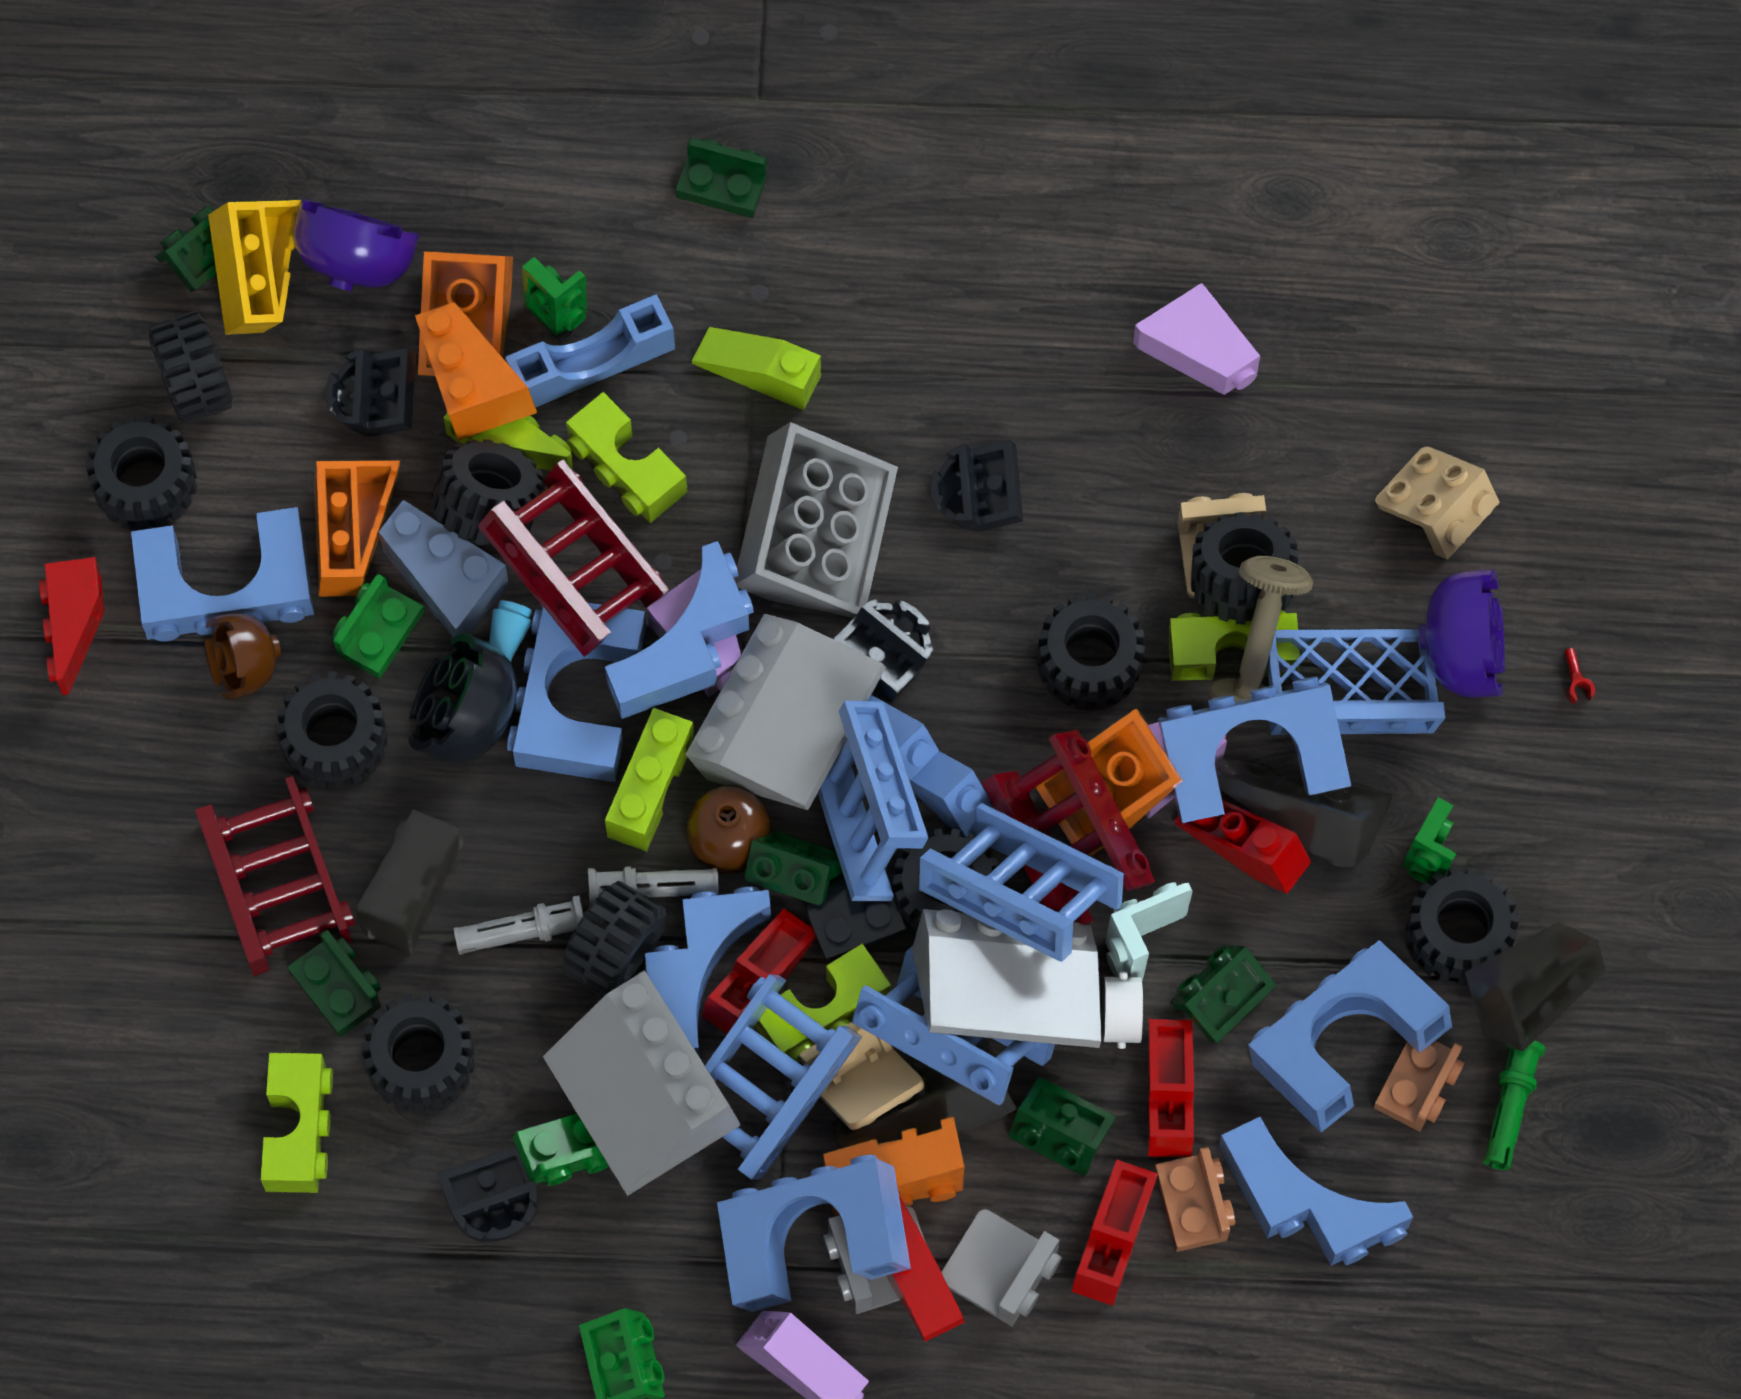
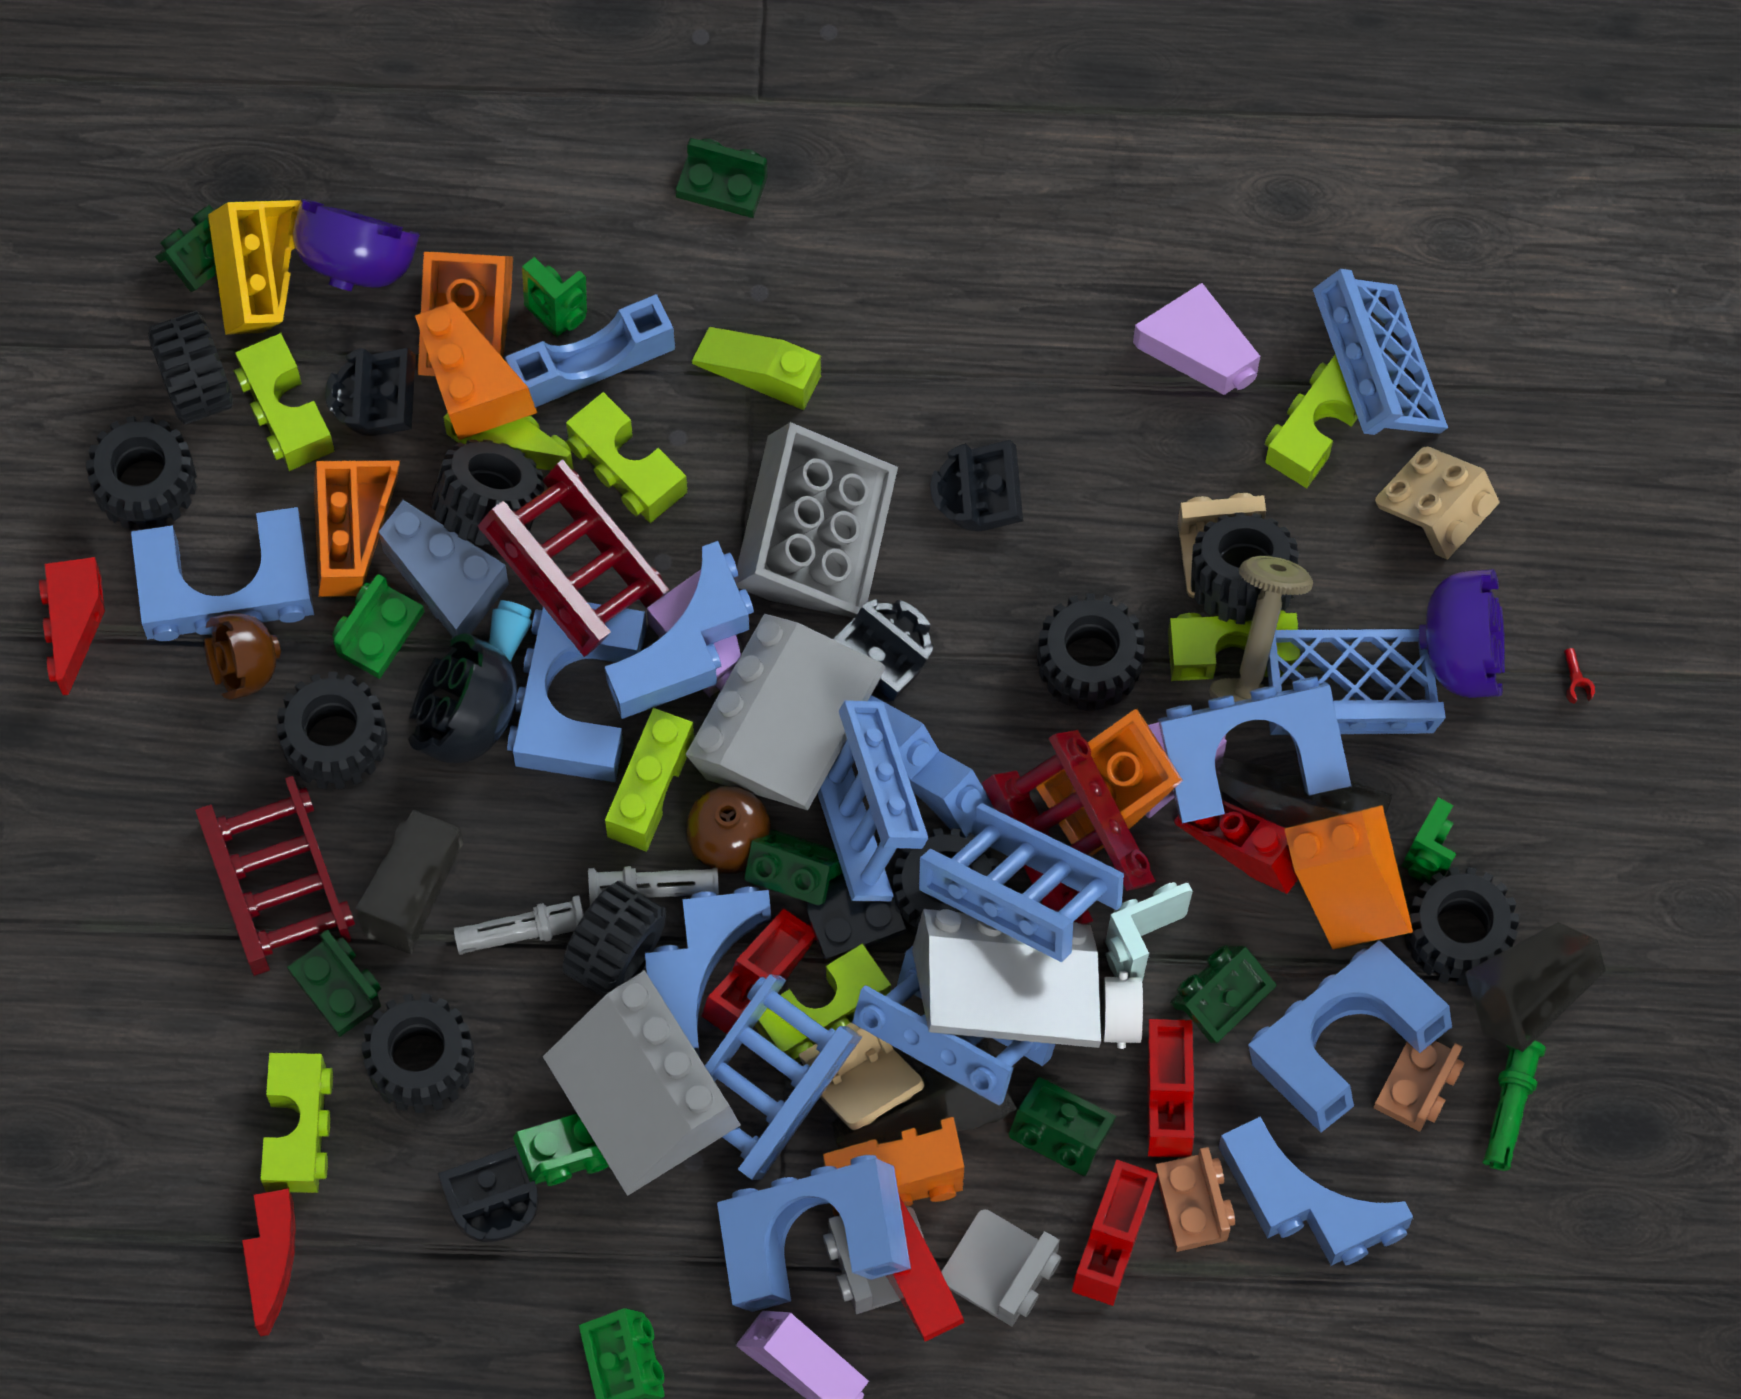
(270, 1256): none -> red slope
(296, 432): none -> lime arch
(1298, 446): none -> lime arch
(1350, 876): none -> orange slope
(1367, 365): none -> medium blue fence

